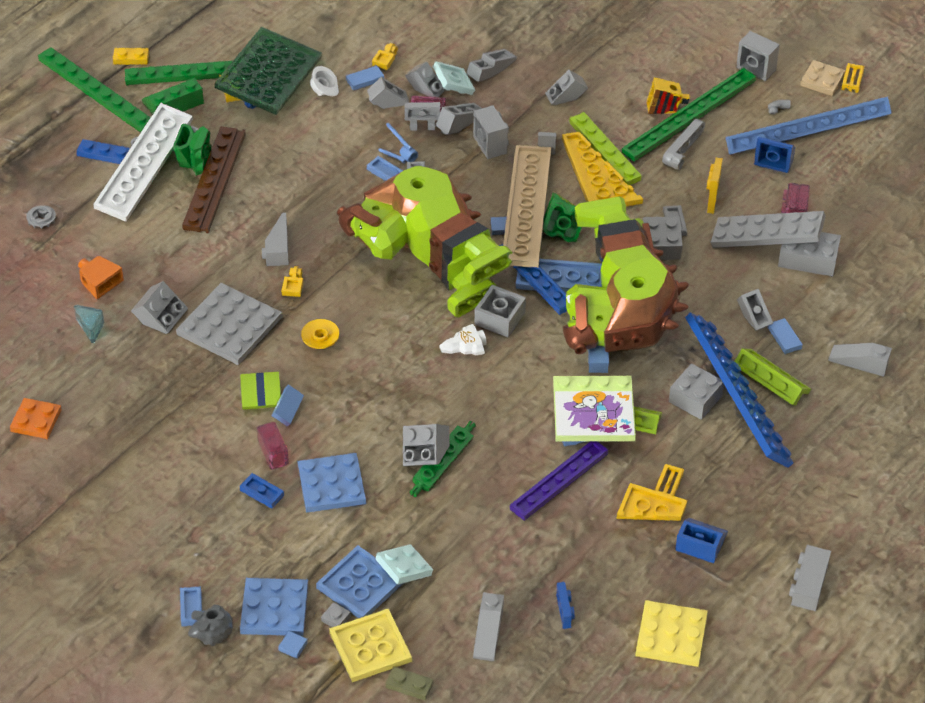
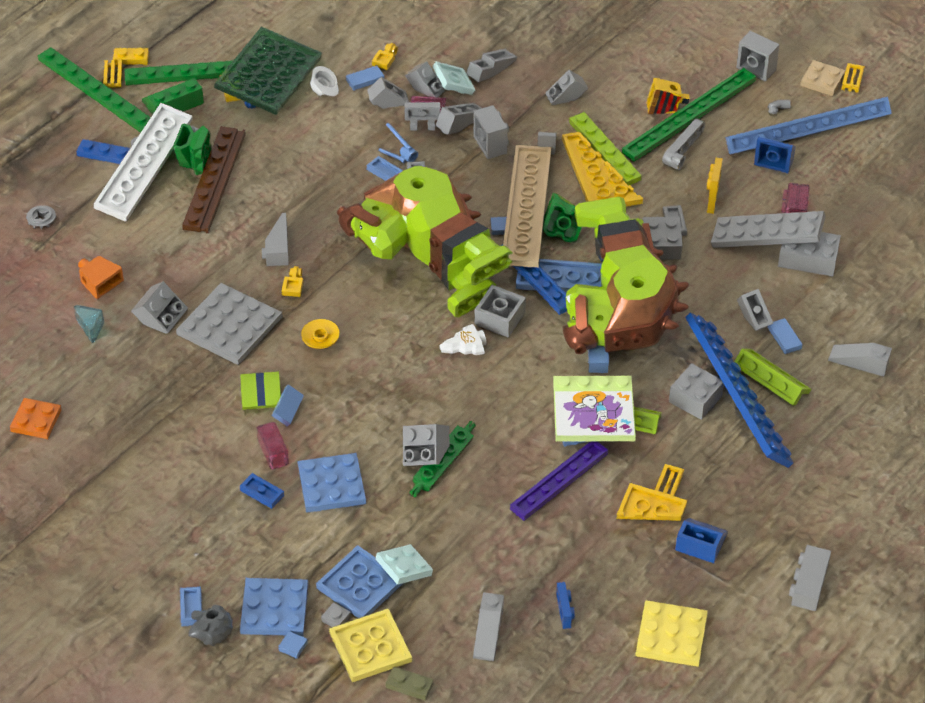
(113, 64): none -> yellow tile

